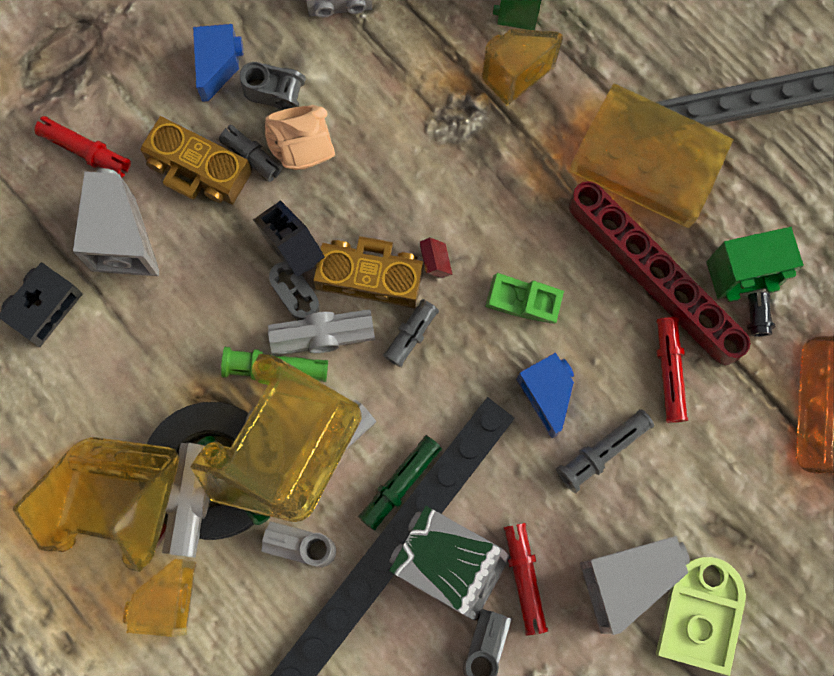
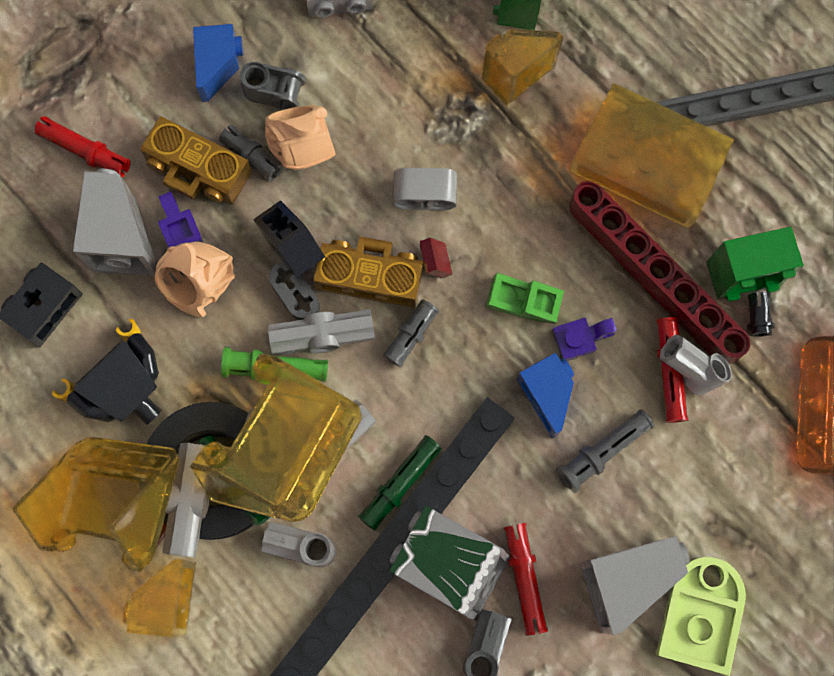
(117, 382): none -> black torso
(178, 226): none -> dark purple plate
(205, 276): none -> light nougat piece
(425, 189): none -> light grey beam
(578, 339): none -> dark purple plate
(699, 370): none -> light grey piece

